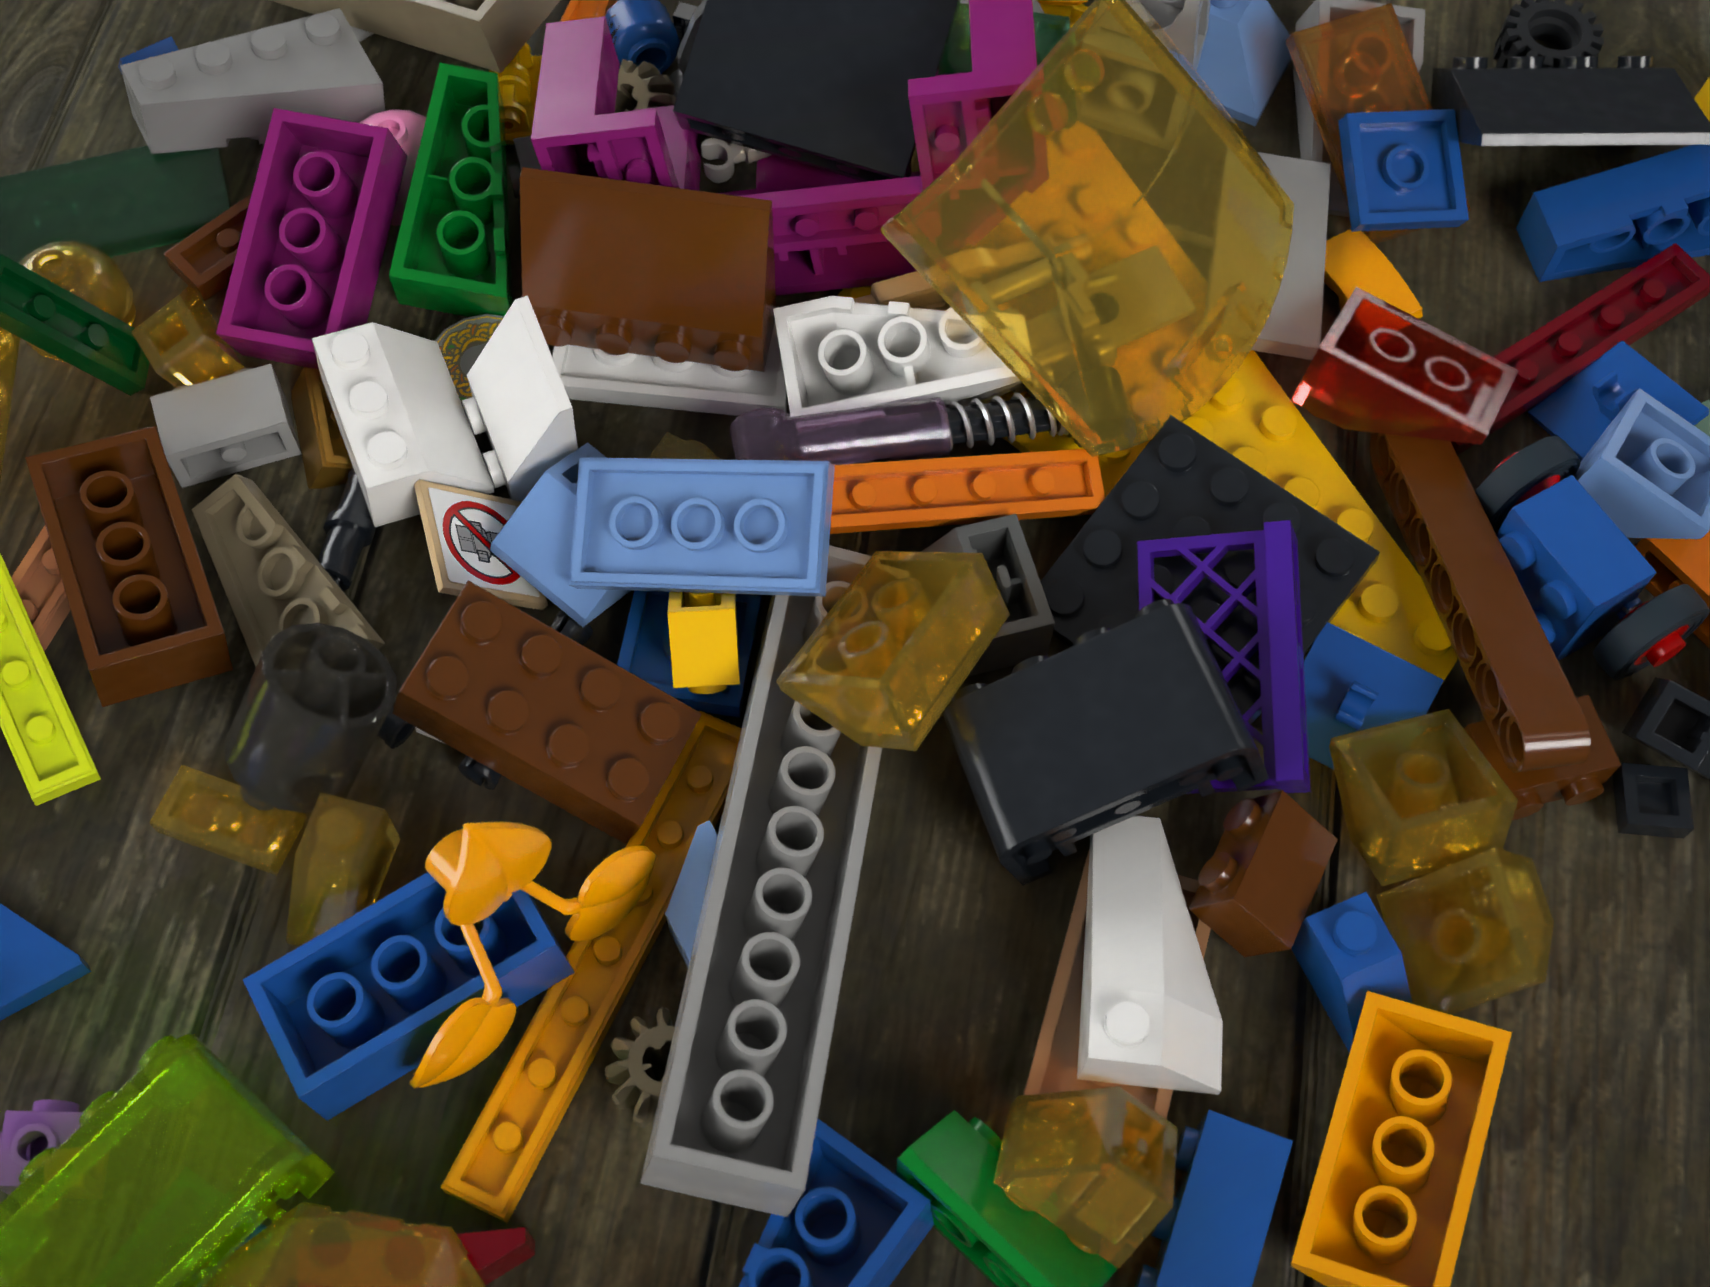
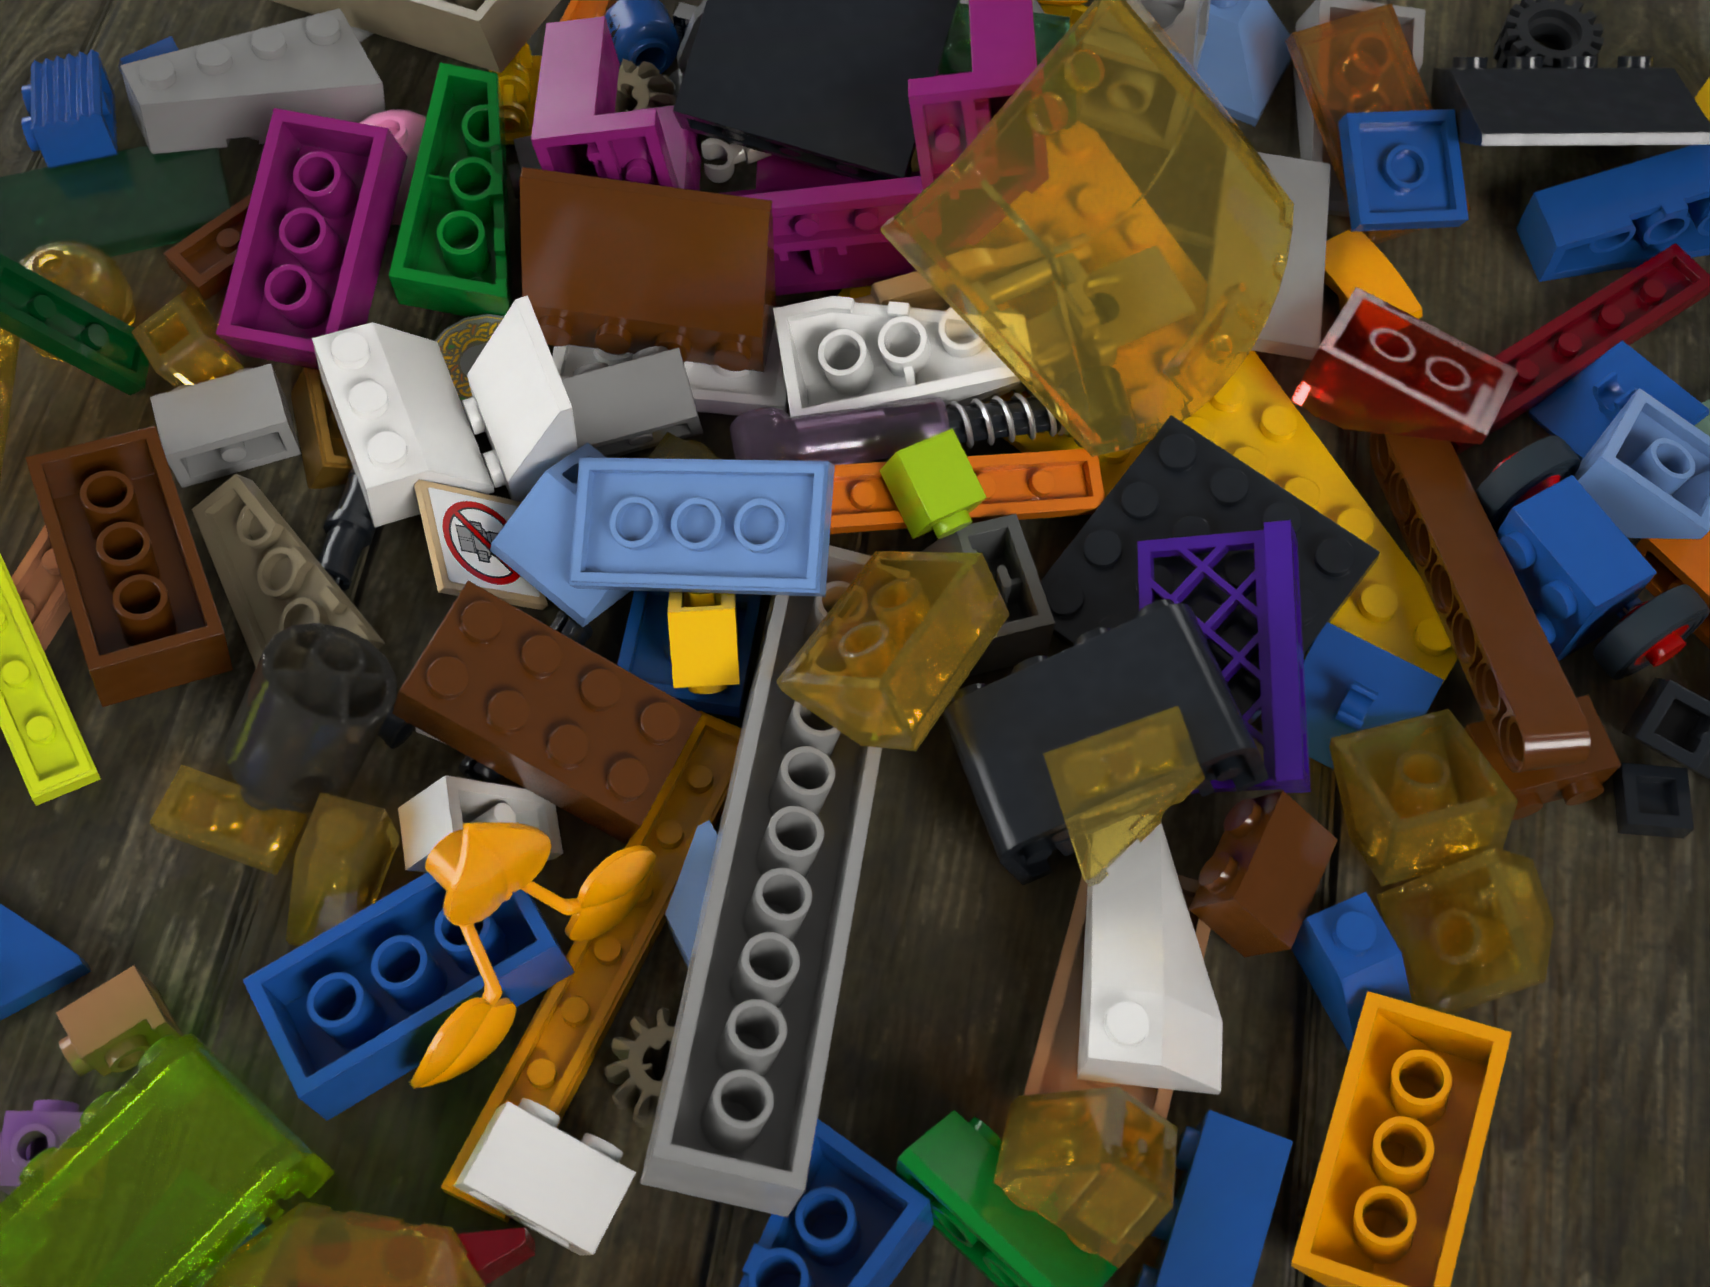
(70, 110): none -> blue brick
(115, 1024): none -> medium nougat brick
(458, 801): none -> white slope
(546, 1176): none -> white brick
(632, 402): none -> light grey brick
(933, 485): none -> lime brick
(1121, 785): none -> clear yellow wing

